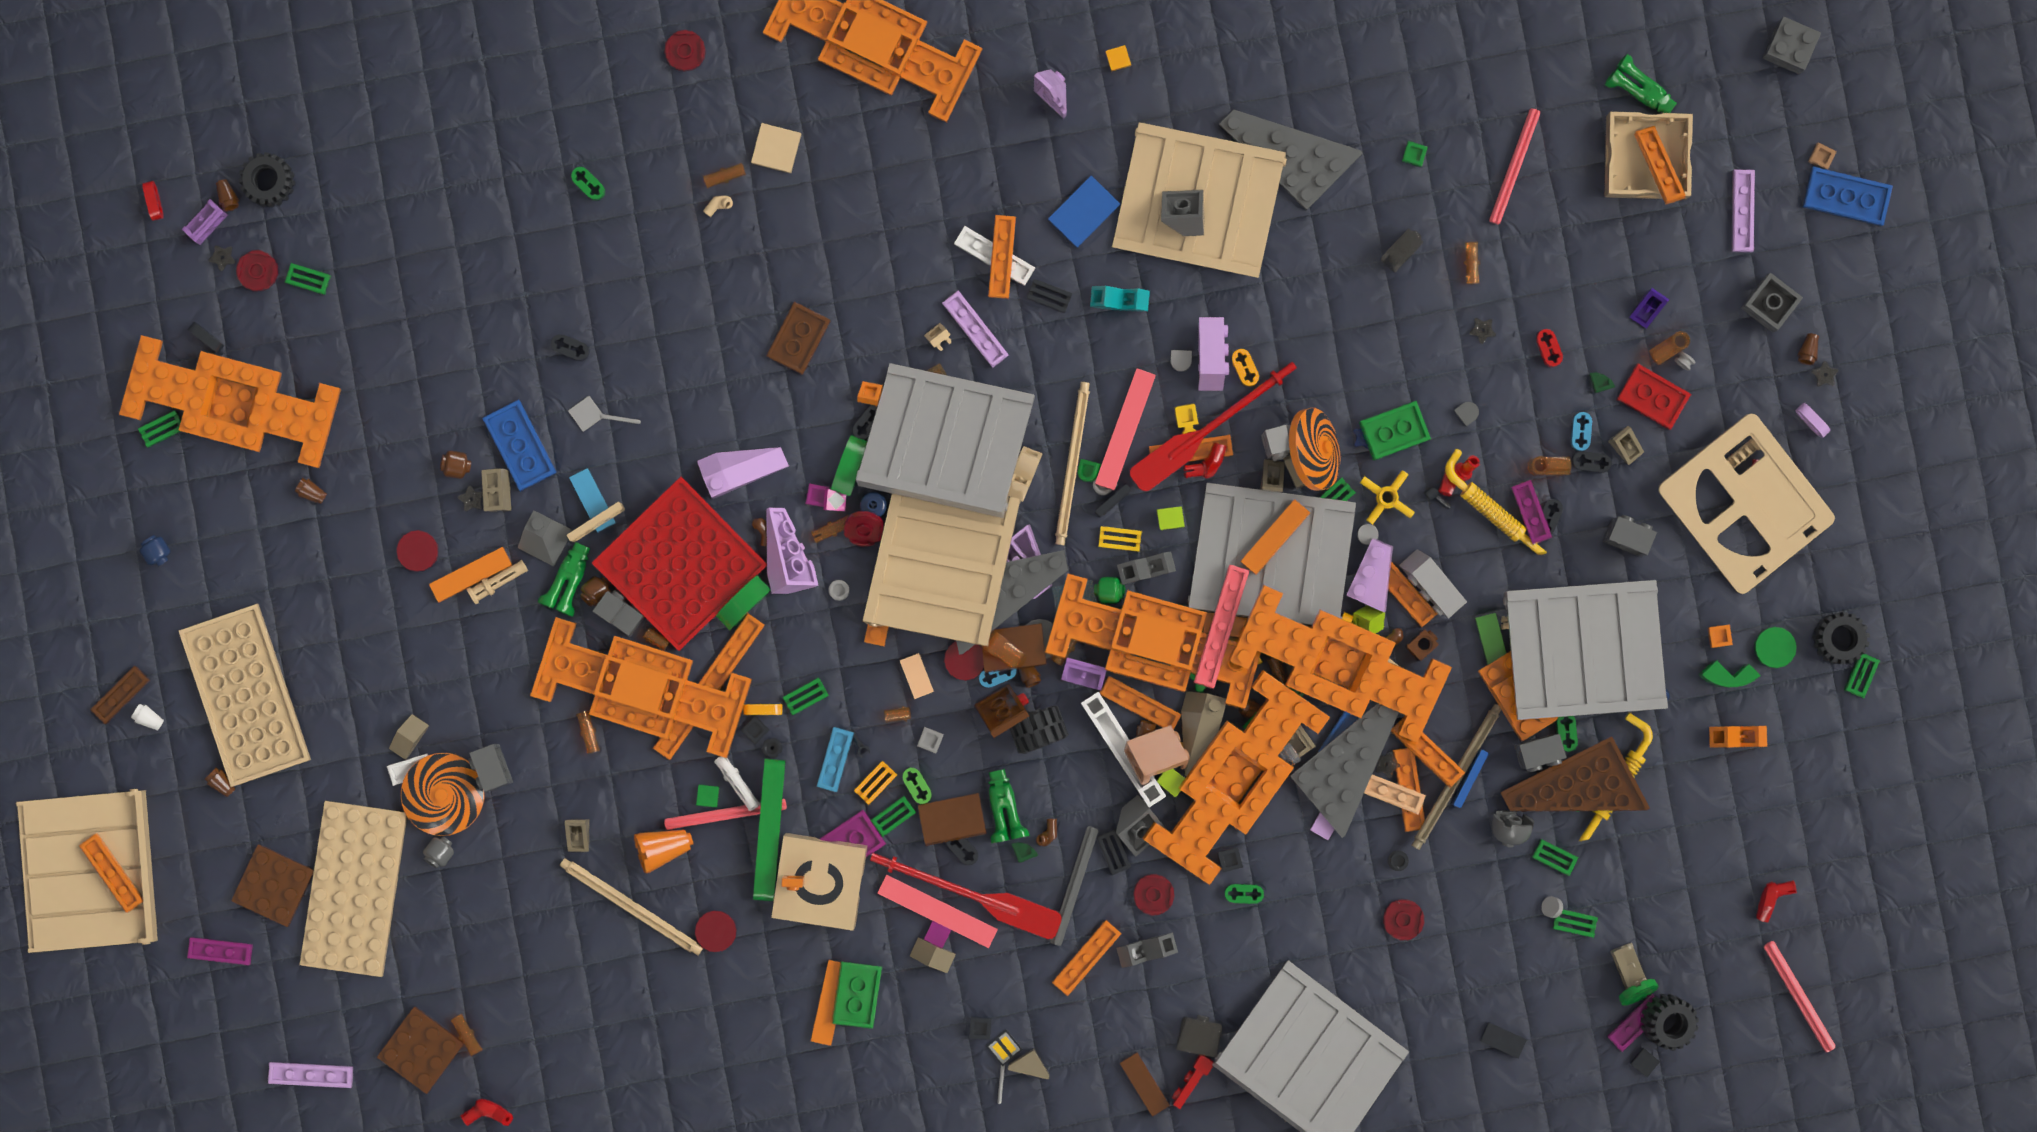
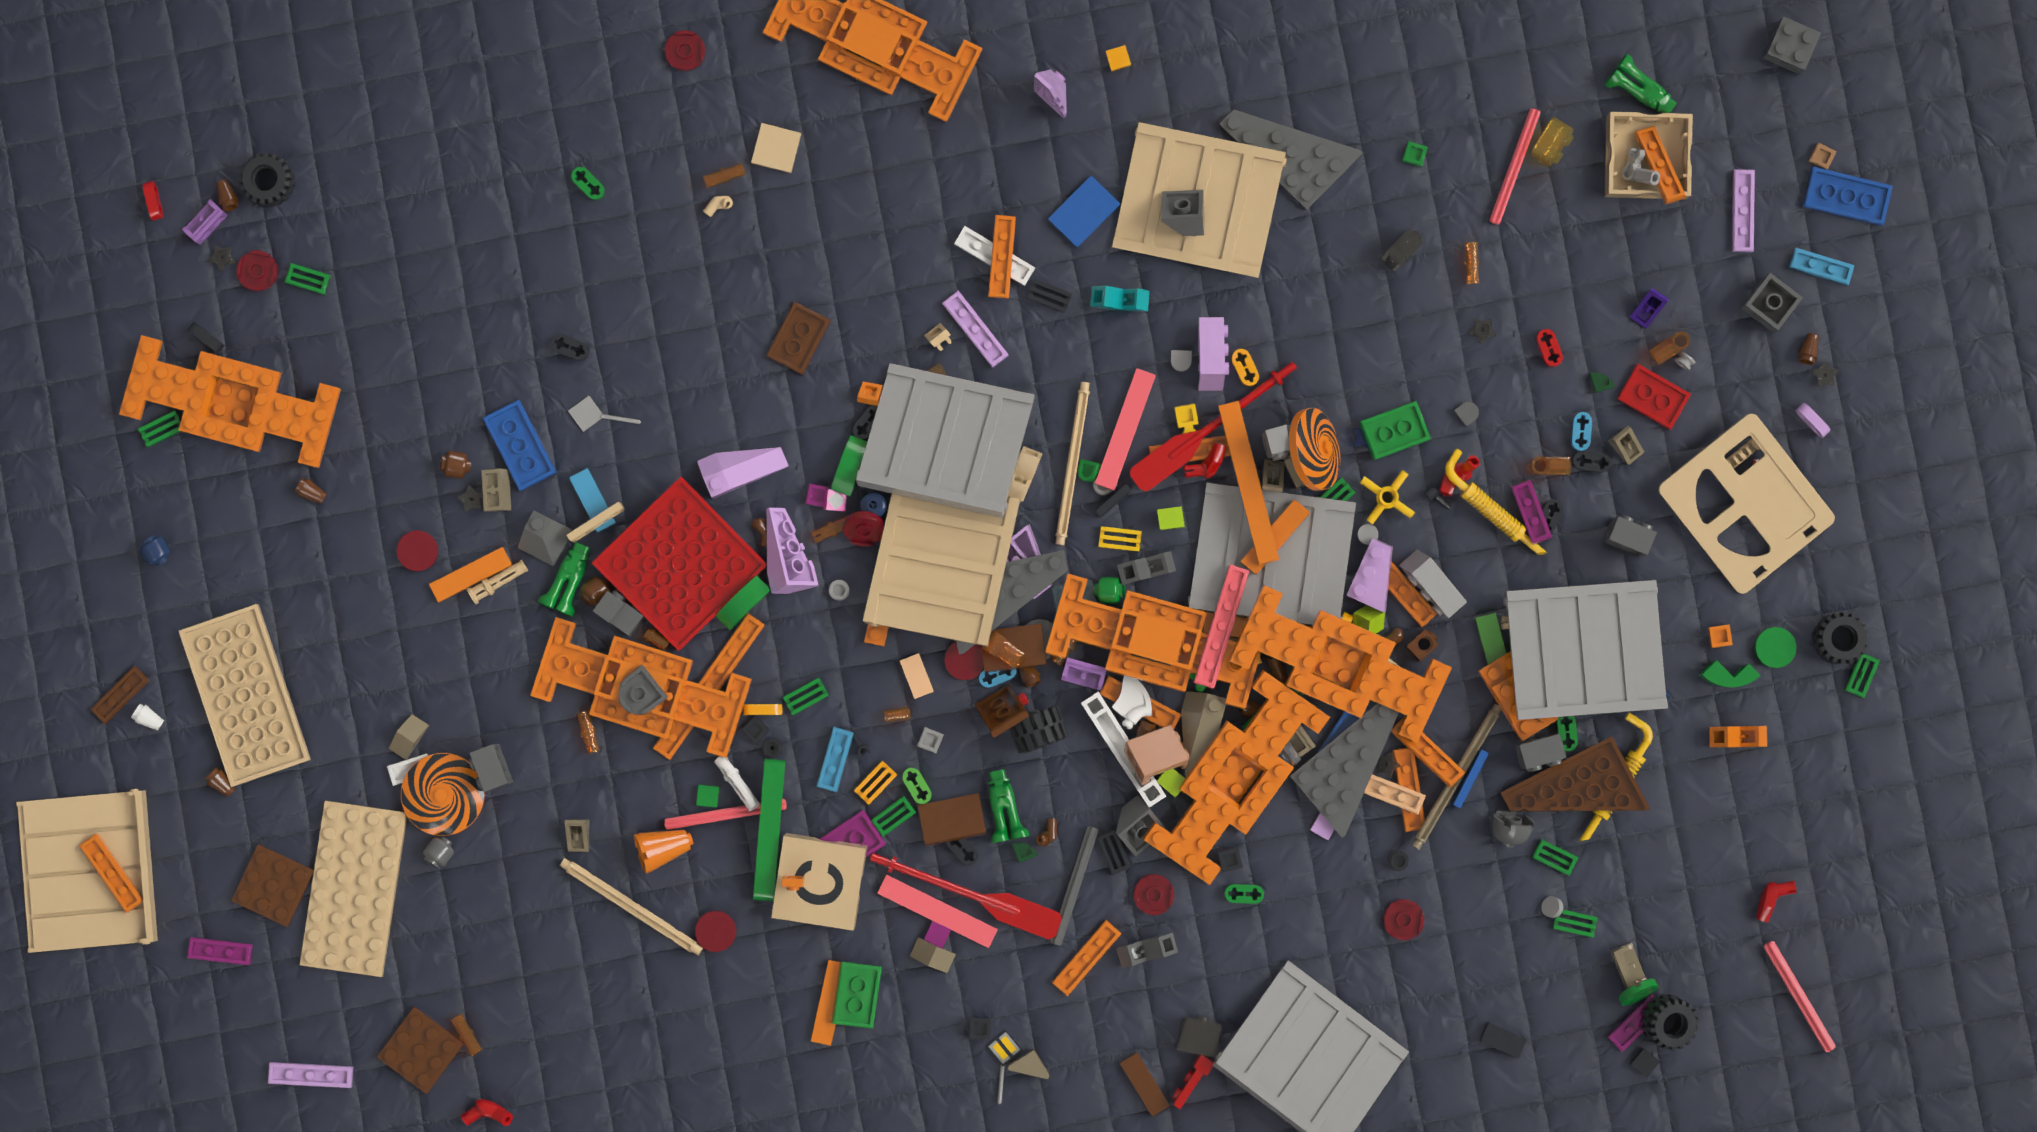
(640, 692): none -> dark grey tile
(1133, 702): none -> white arm
(1248, 483): none -> orange tile
(1552, 141): none -> clear yellow brick
(1635, 173): none -> light grey bar
(1821, 266): none -> dark azure tile

